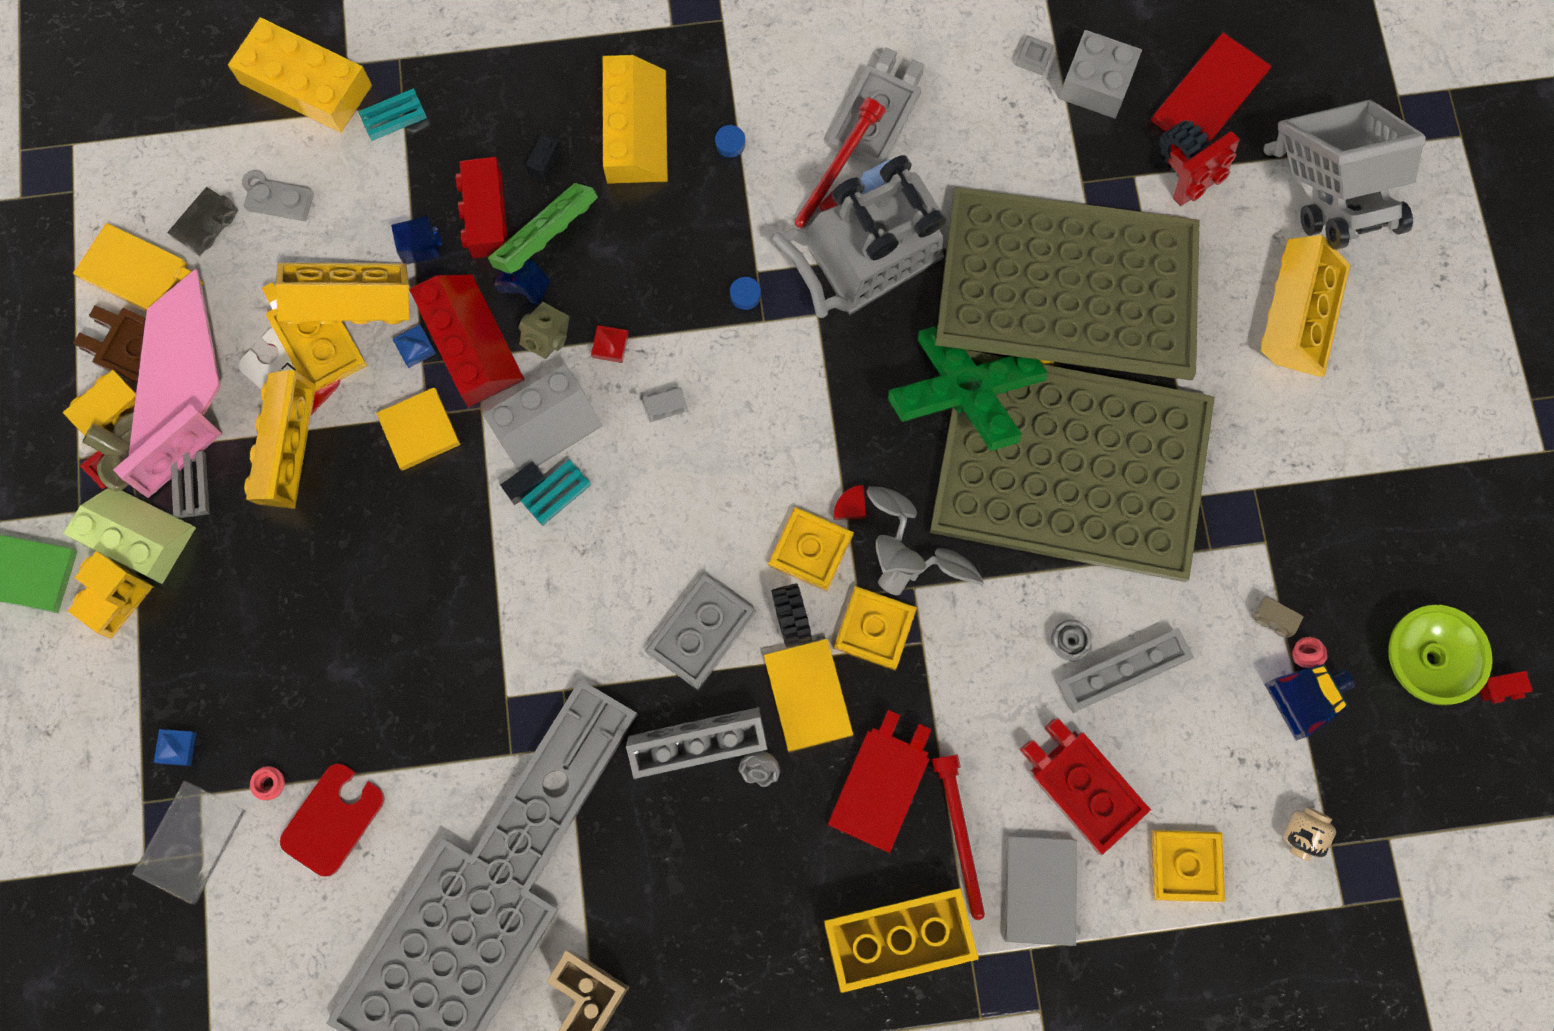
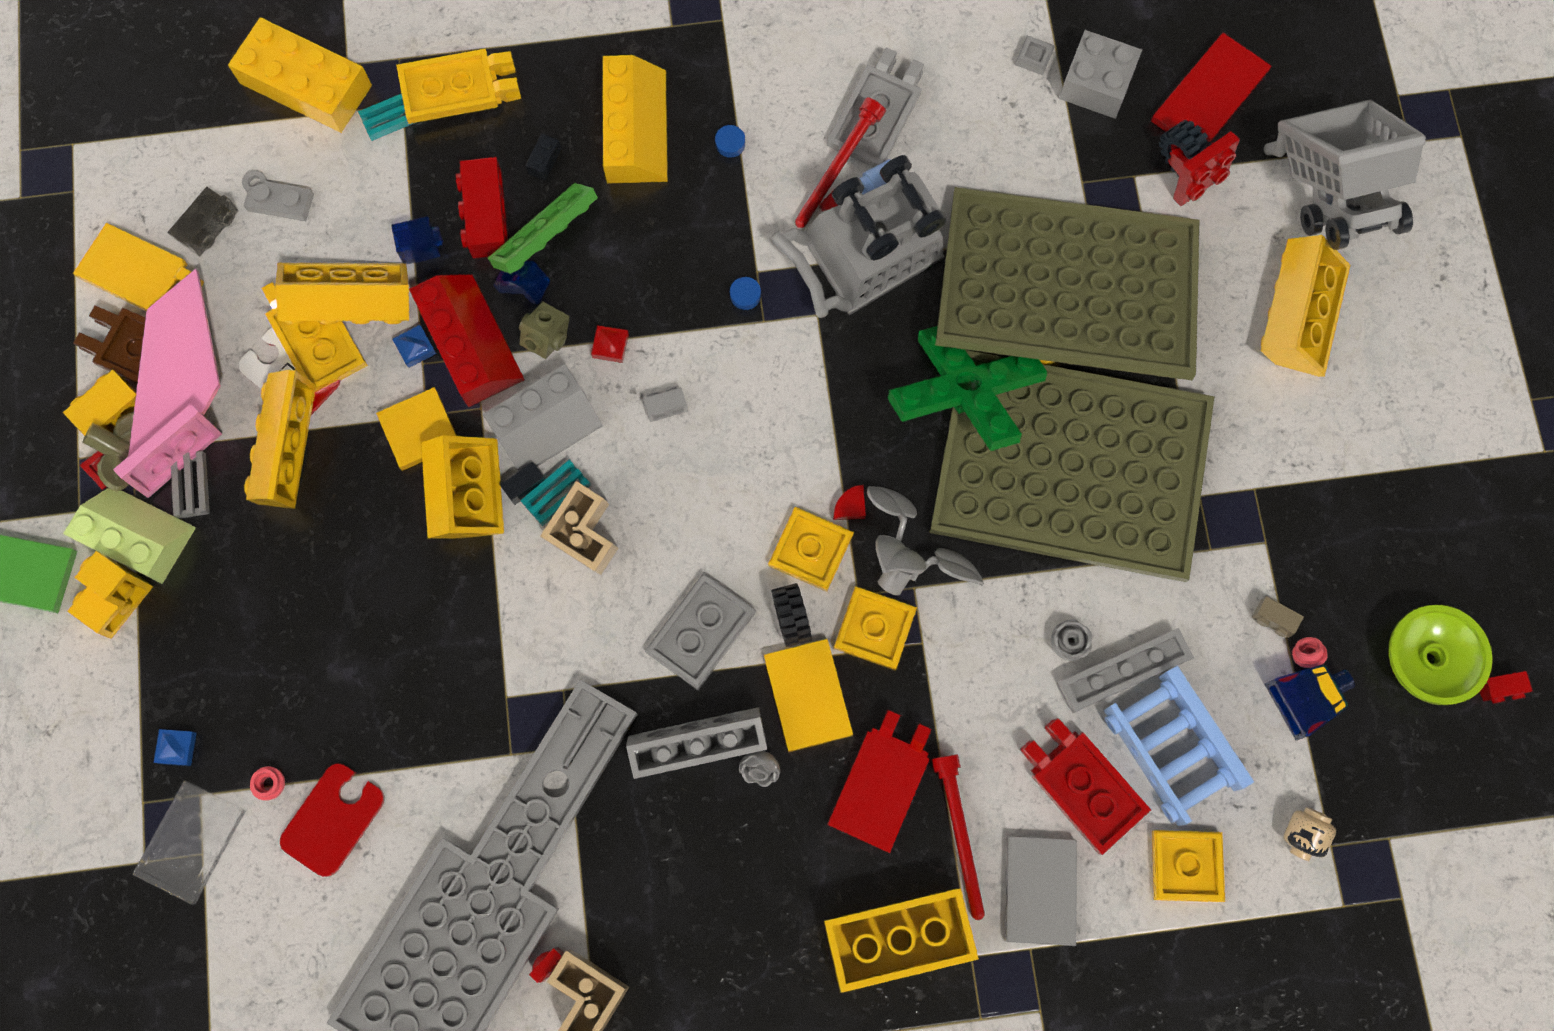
(456, 84): none -> yellow tile
(462, 487): none -> yellow slope
(545, 964): none -> red tile
(573, 529): none -> tan brick
(1210, 745): none -> light blue fence

